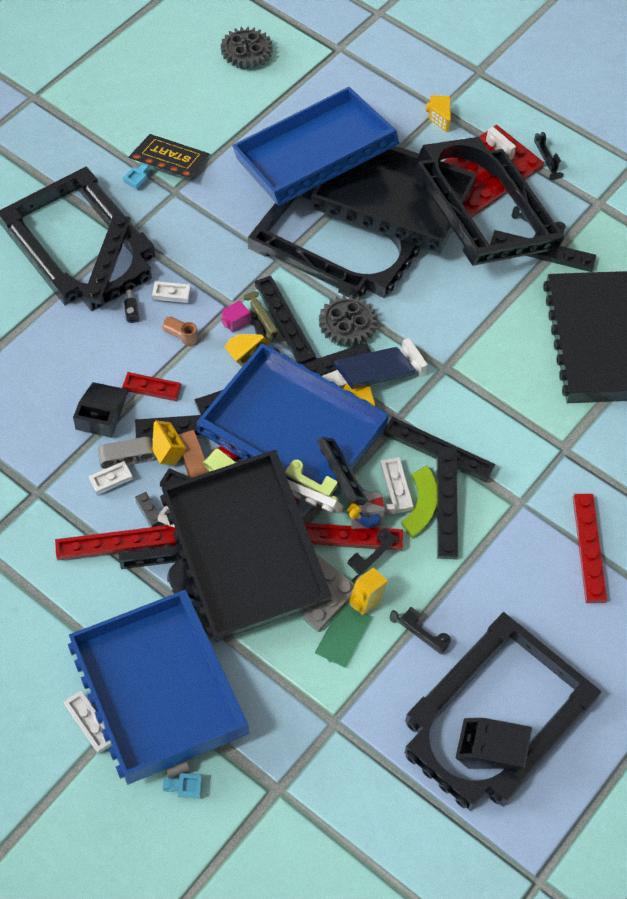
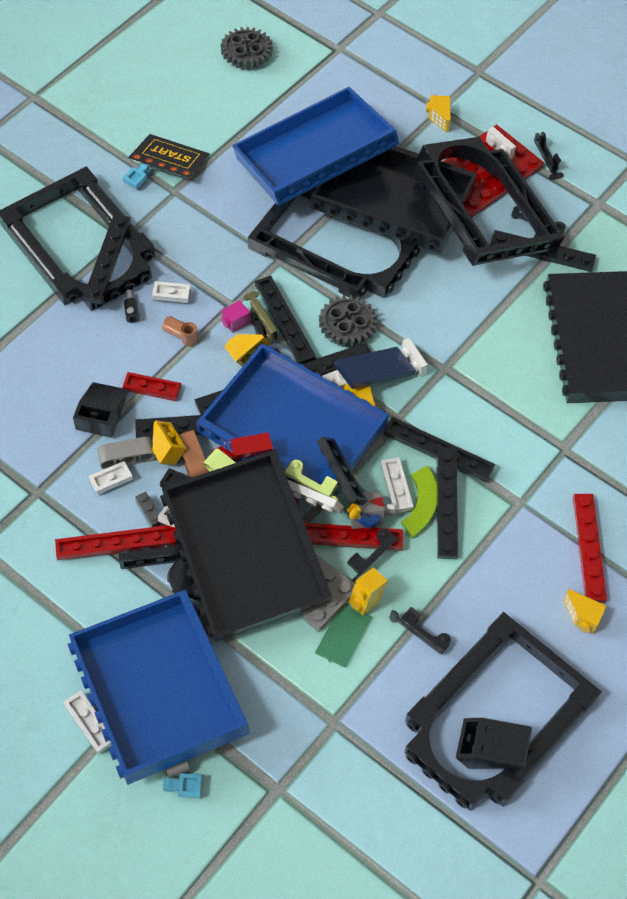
(251, 445): none -> red tile
(584, 611): none -> yellow slope

